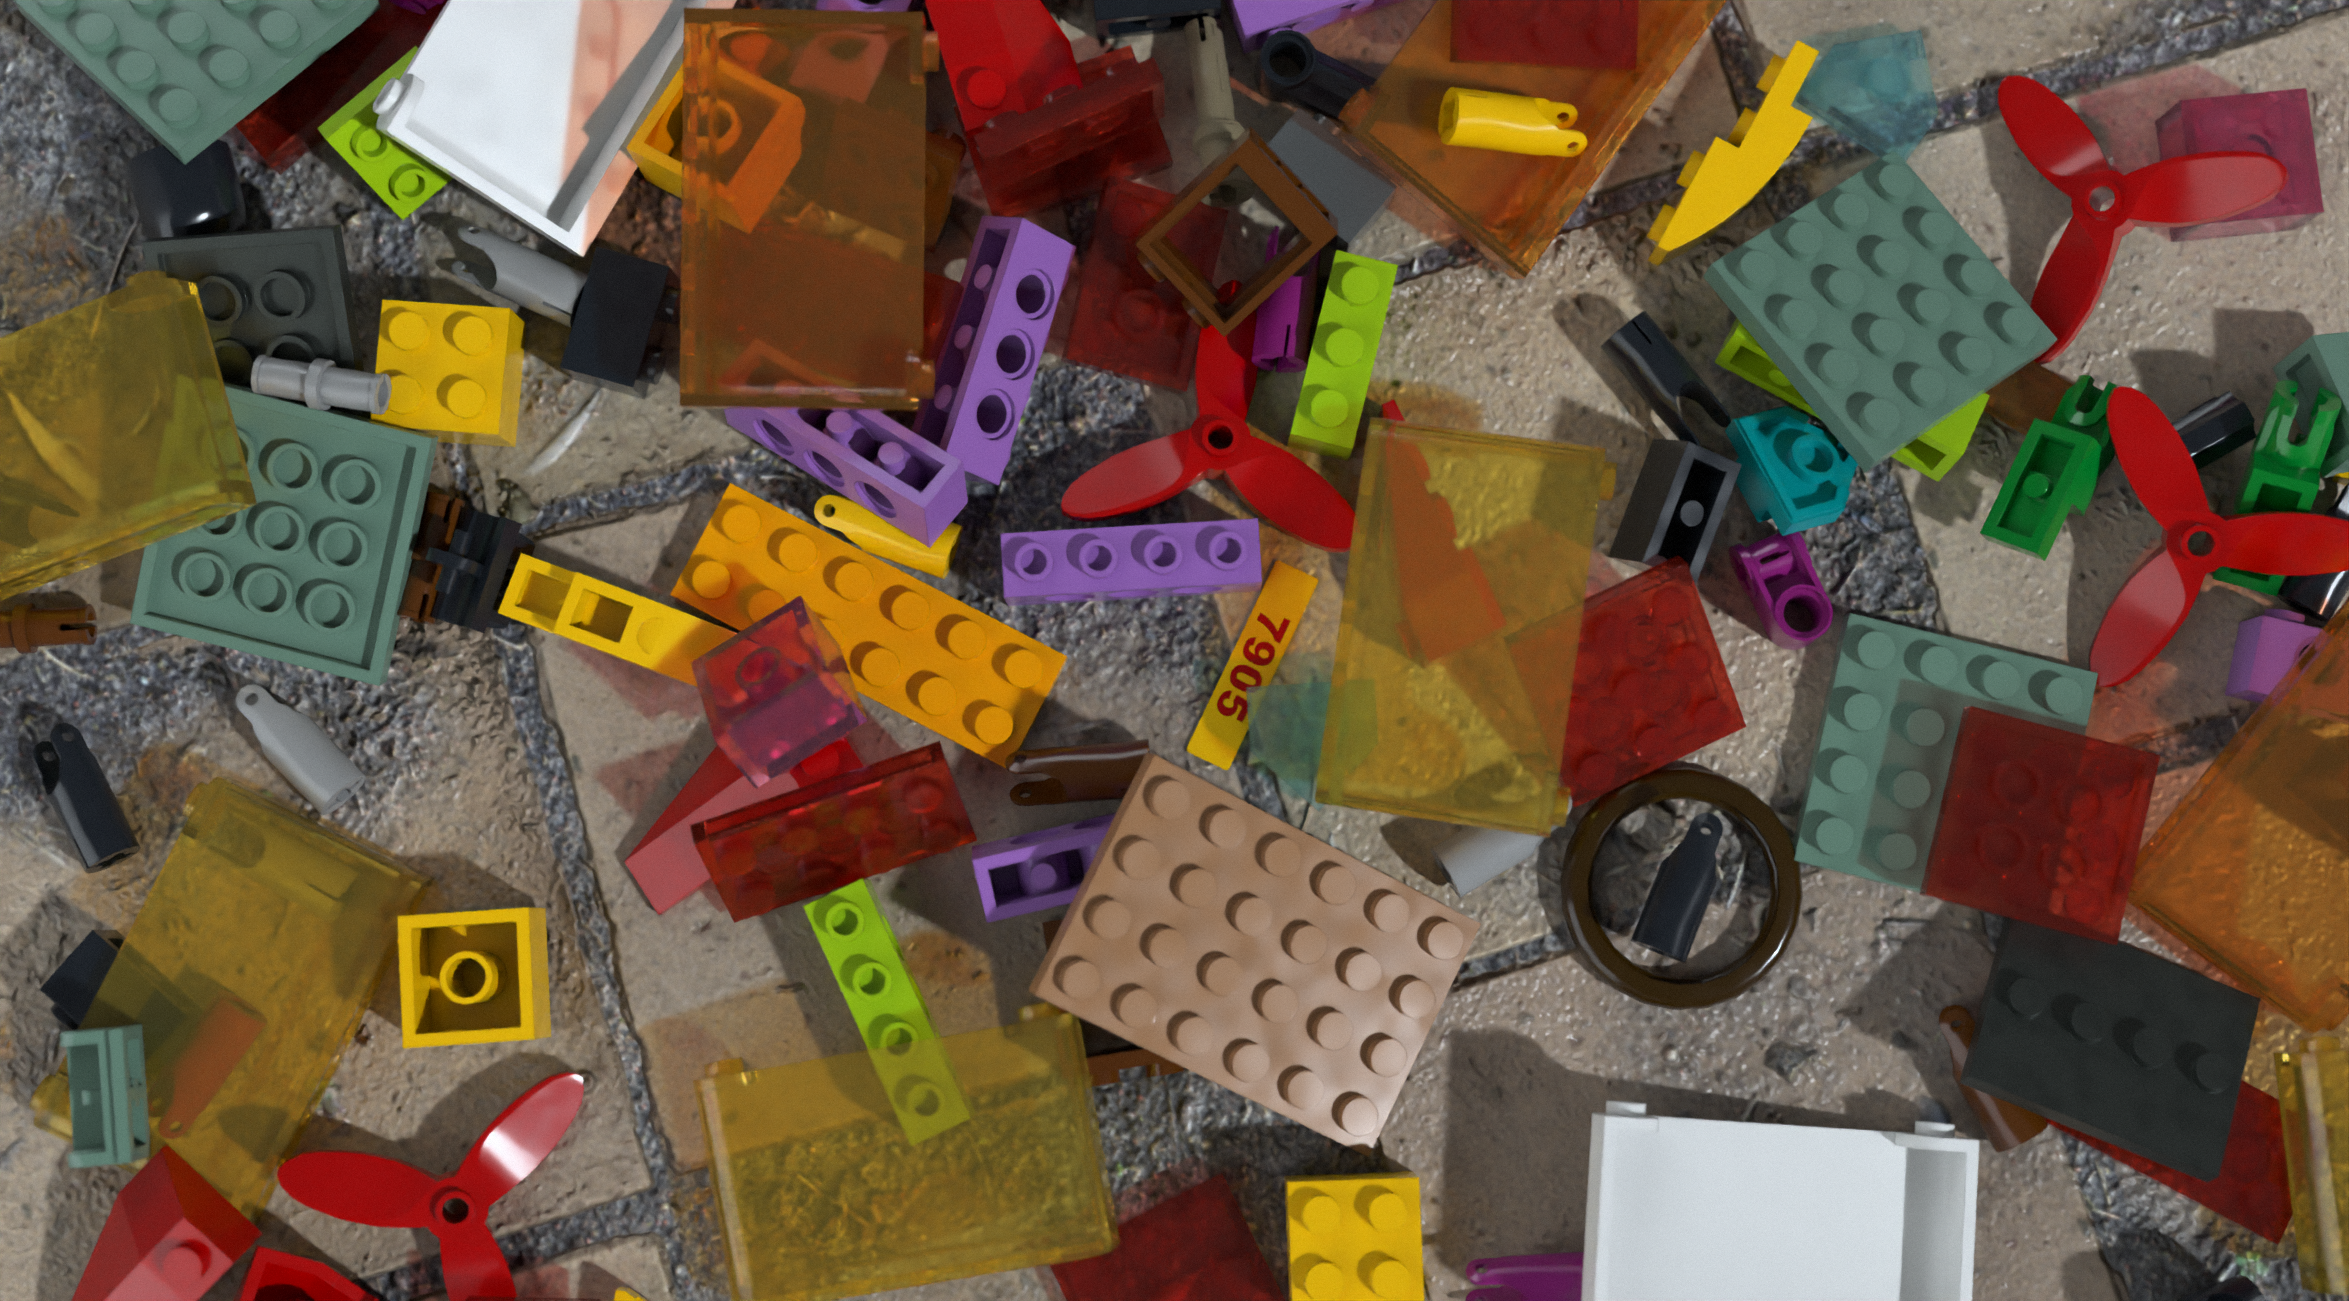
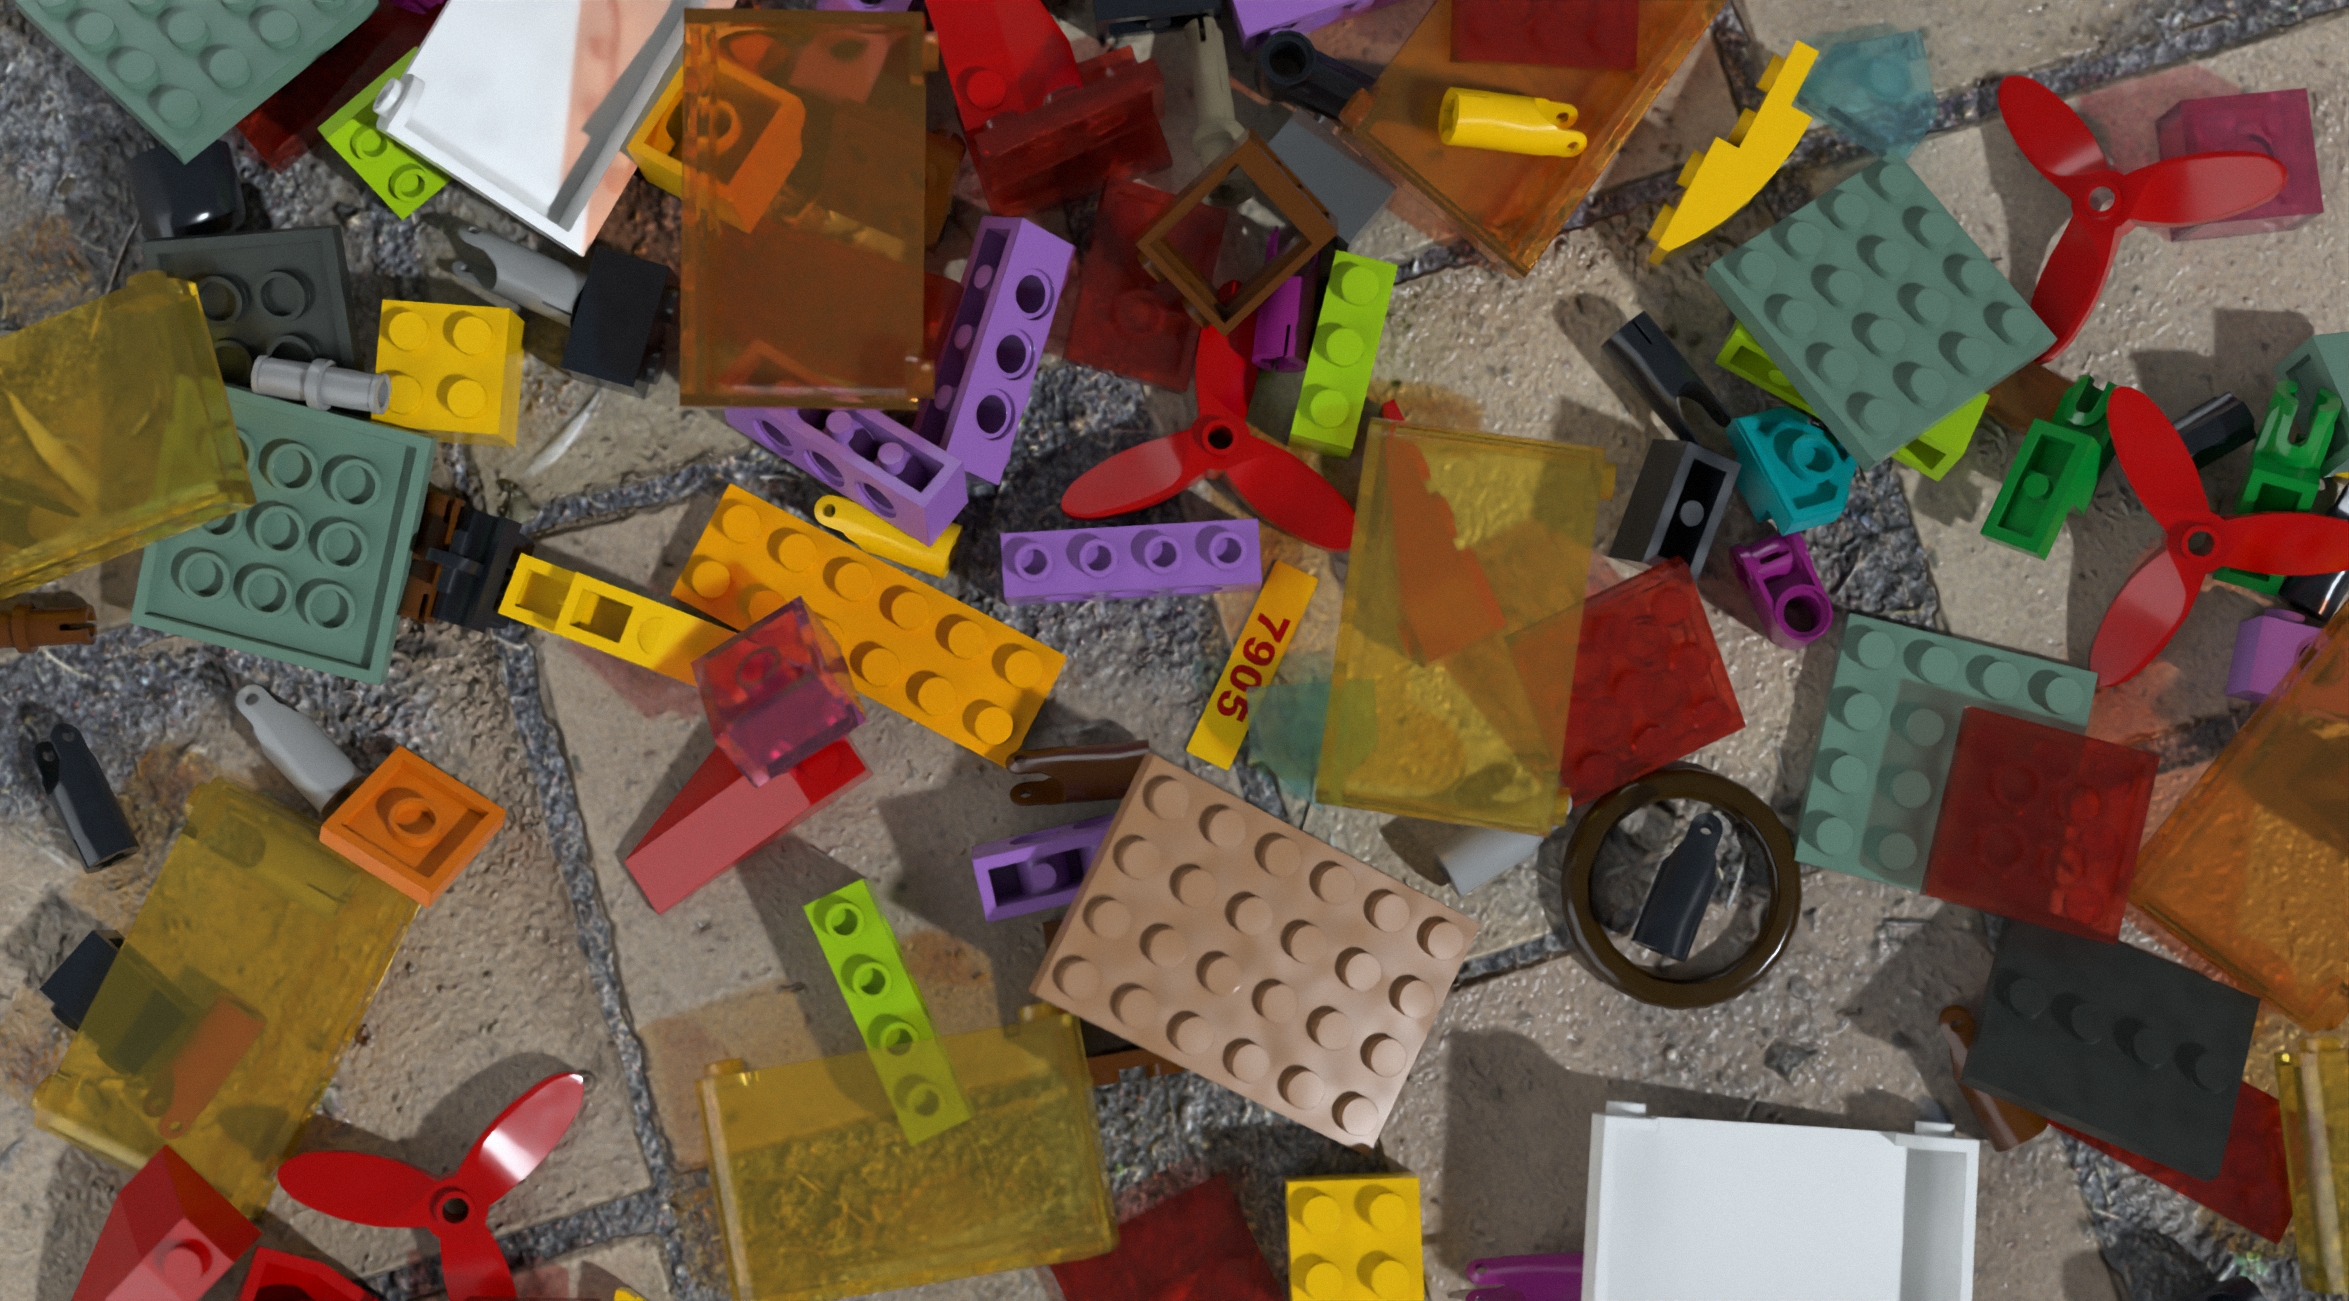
(107, 1095): sand green hinge -> none
(412, 826): none -> orange plate
(474, 977): yellow brick -> none
(834, 832): clear red plate -> none

